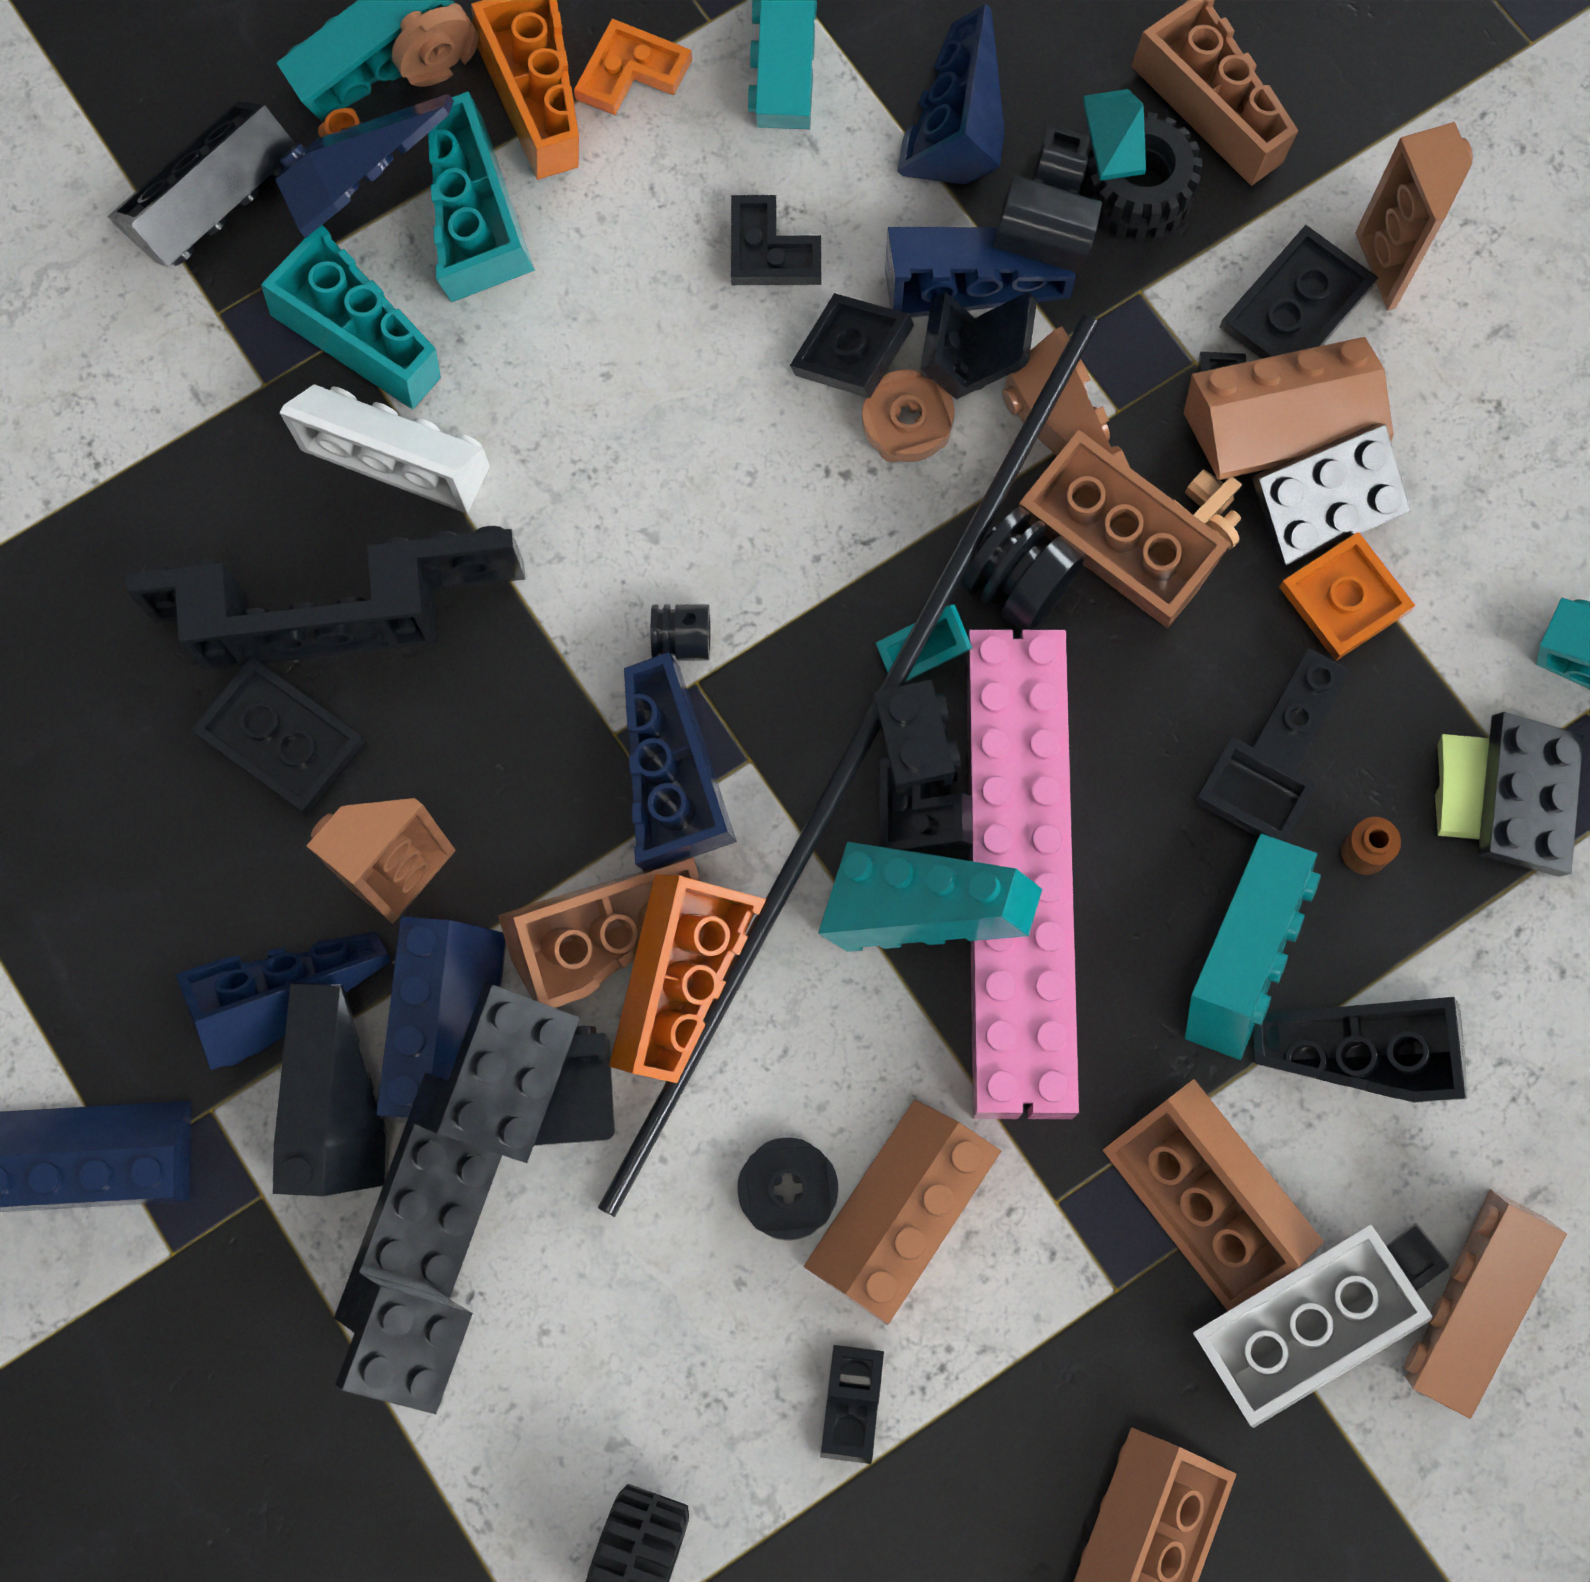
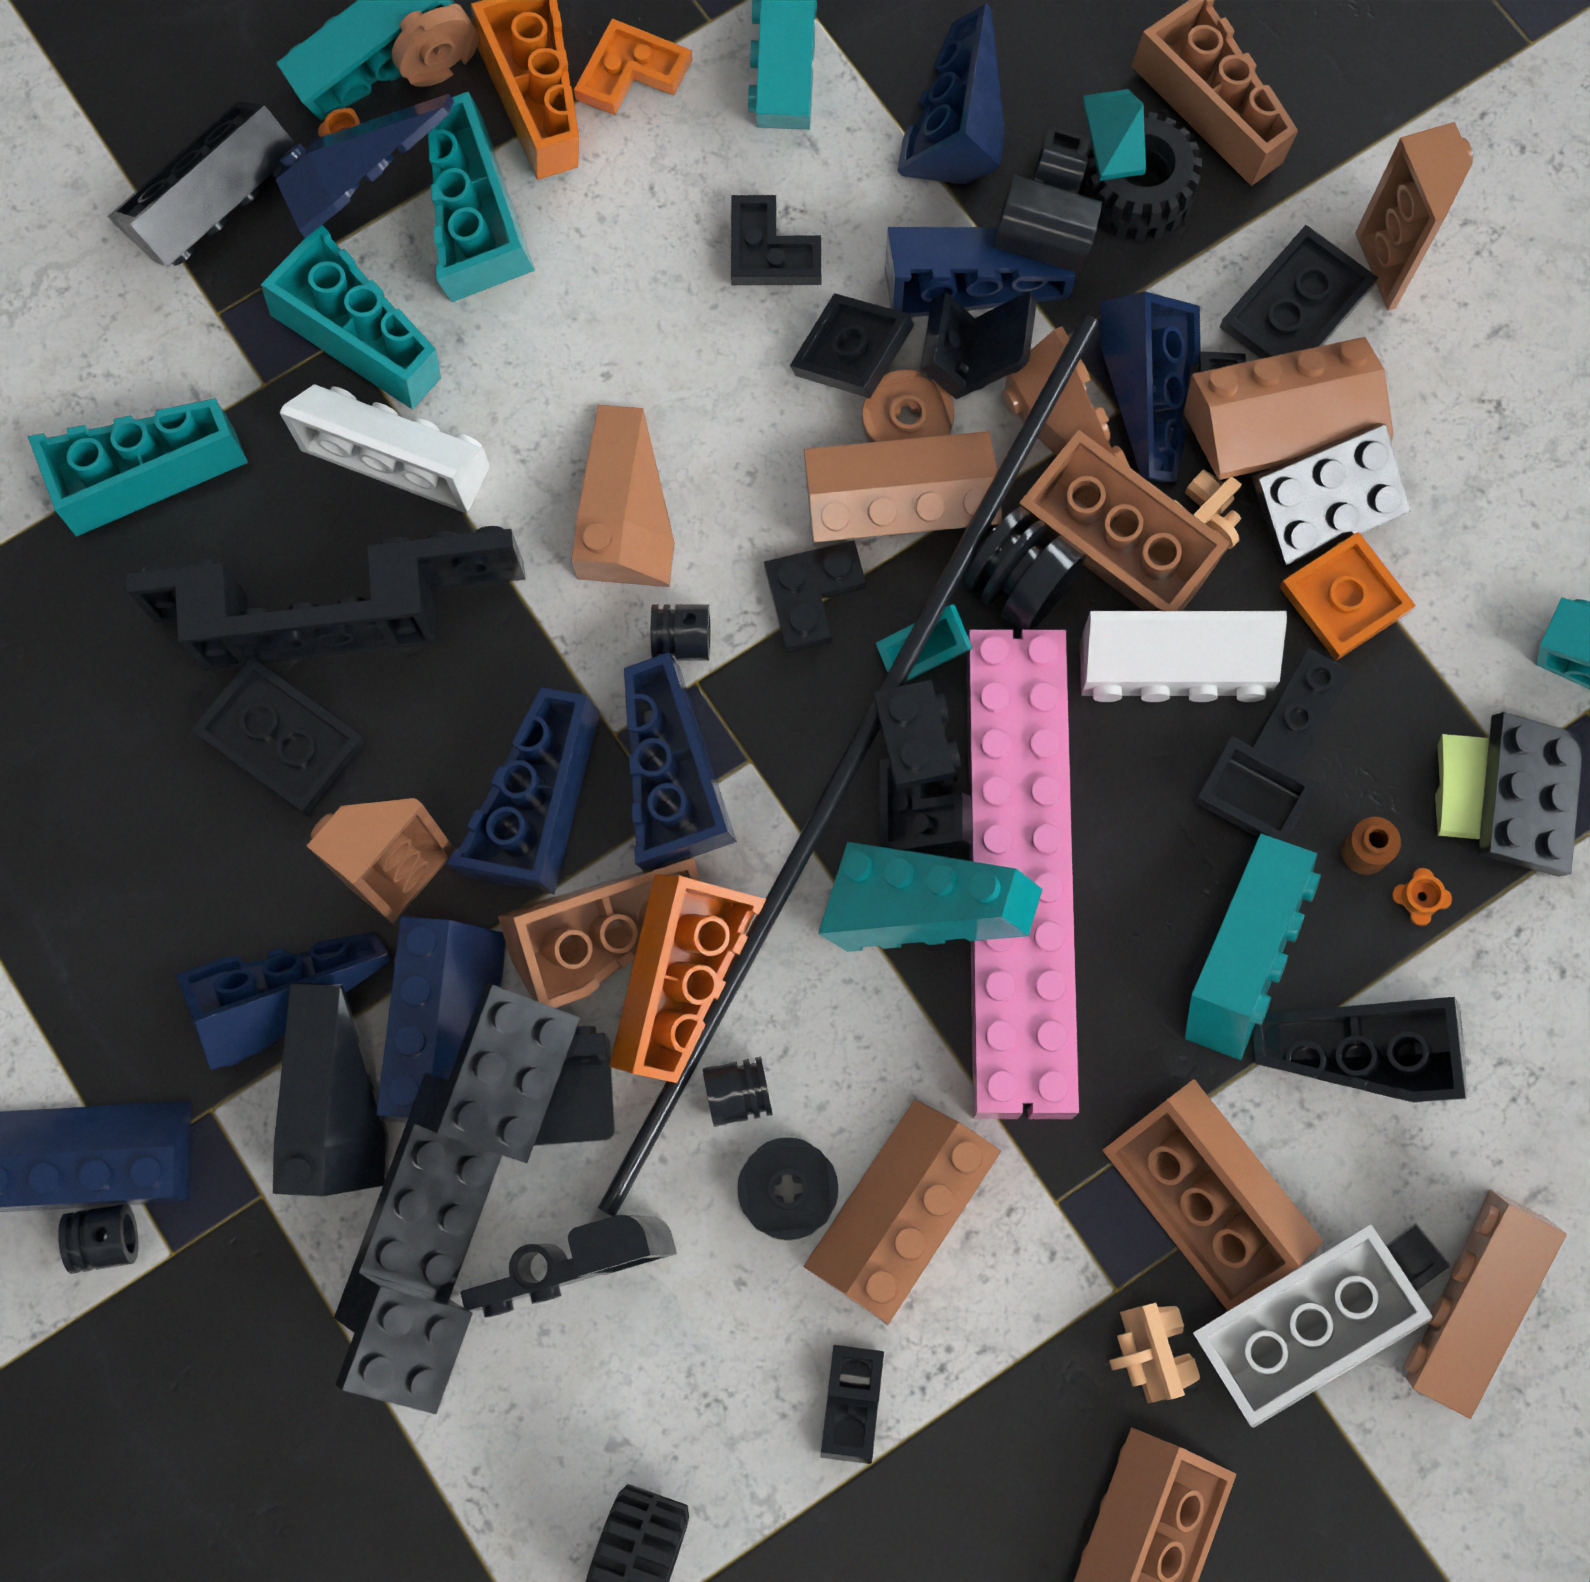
(98, 1238): none -> black piece
(134, 462): none -> teal wedge
(533, 799): none -> dark blue wedge
(595, 1251): none -> black plate
(622, 509): none -> nougat wedge
(736, 1091): none -> black piece
(802, 582): none -> black plate
(898, 485): none -> nougat slope
(1149, 356): none -> dark blue wedge
(1149, 1355): none -> light nougat hips
(1181, 654): none -> white slope
(1432, 887): none -> orange plate

